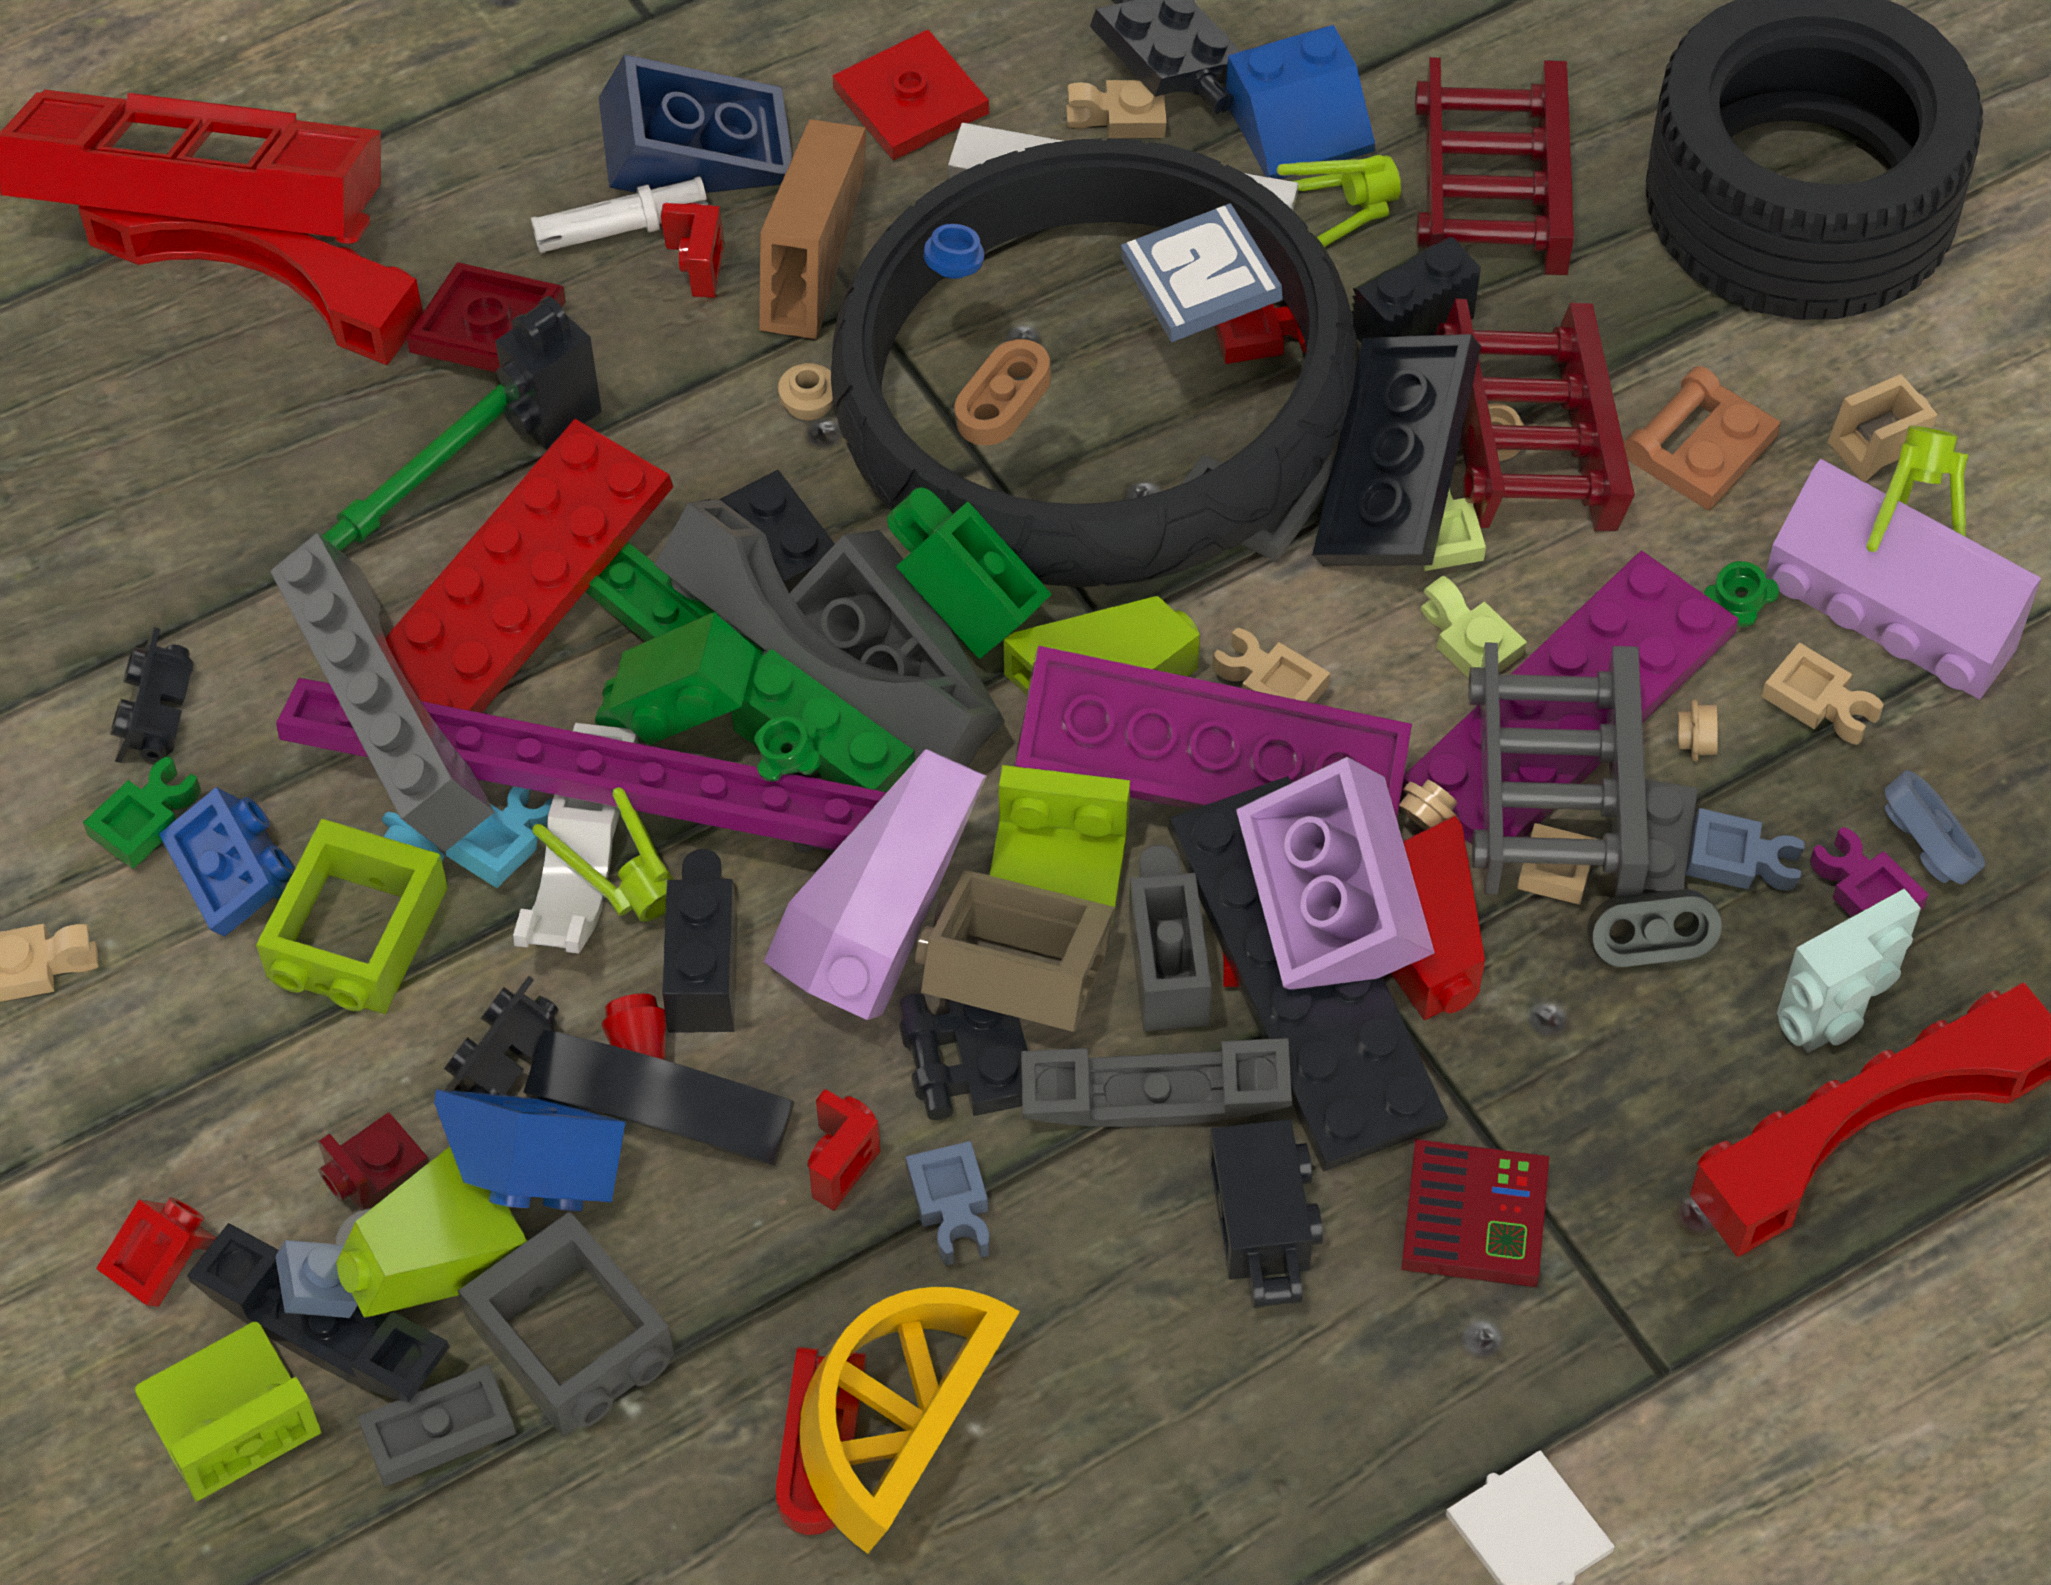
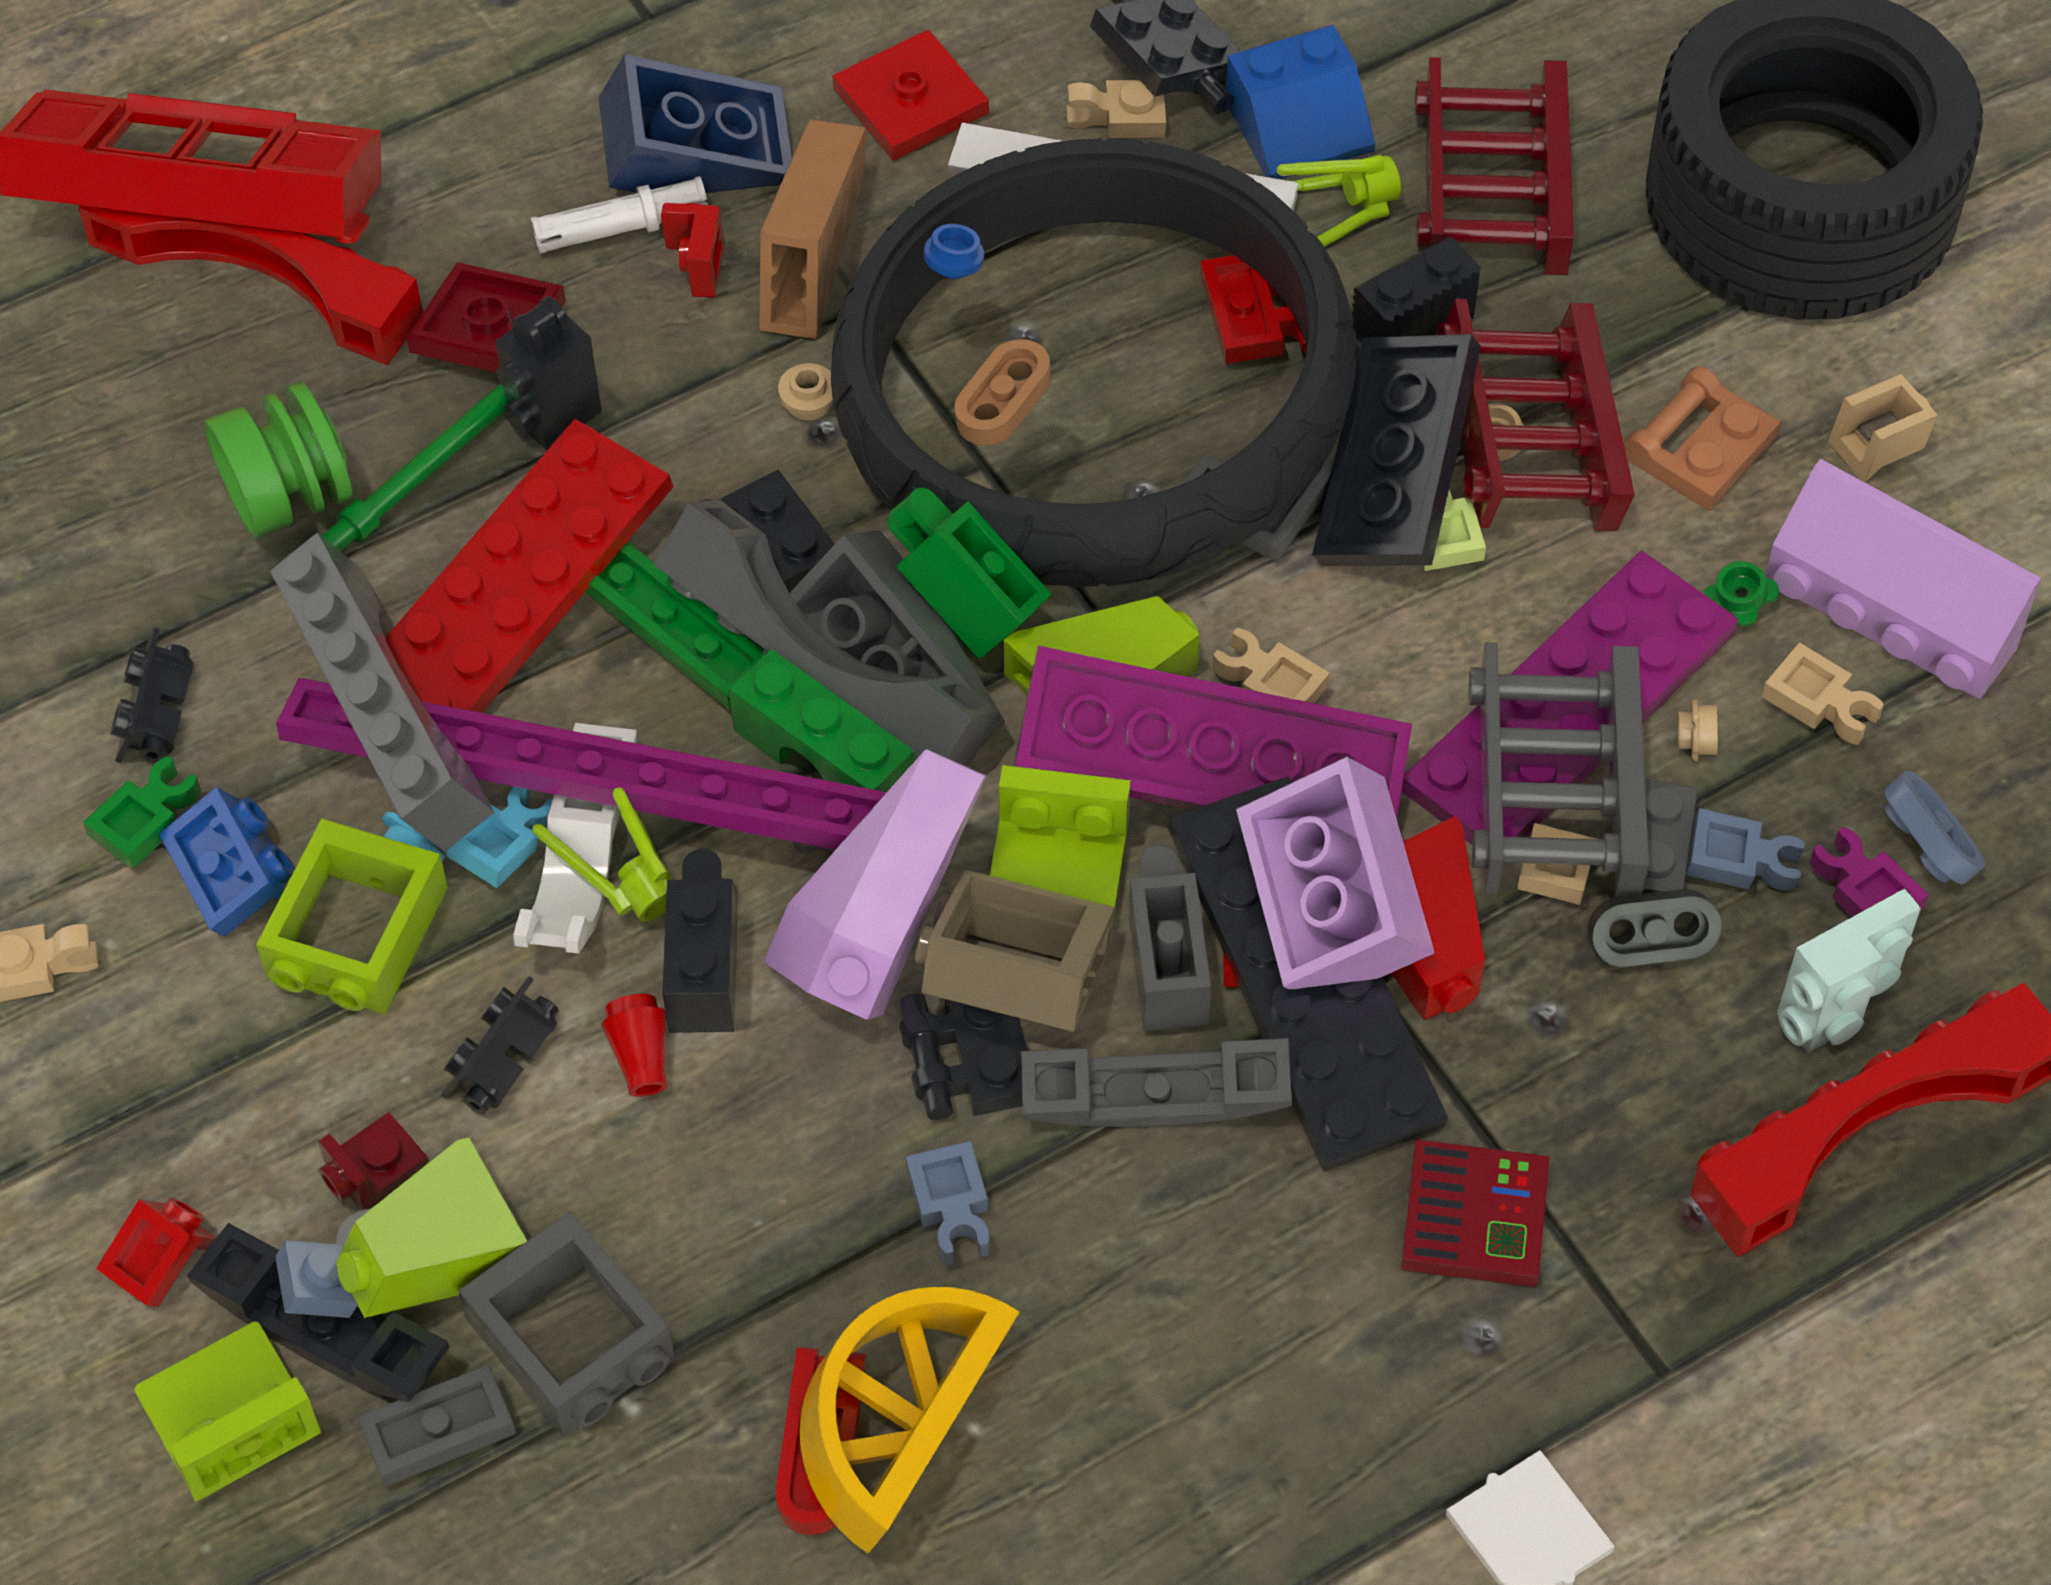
(278, 459): none -> bright green wheel
(531, 1148): blue slope -> none
(659, 1095): black slope -> none
(678, 680): green brick -> none
(781, 734): green plate -> none
(845, 1150): red bracket -> none
(1201, 272): tile -> none
(1264, 1208): black brick -> none
(1427, 804): tan plate -> none
(1468, 630): yellowish green plate -> none
(1924, 458): lime plant -> none

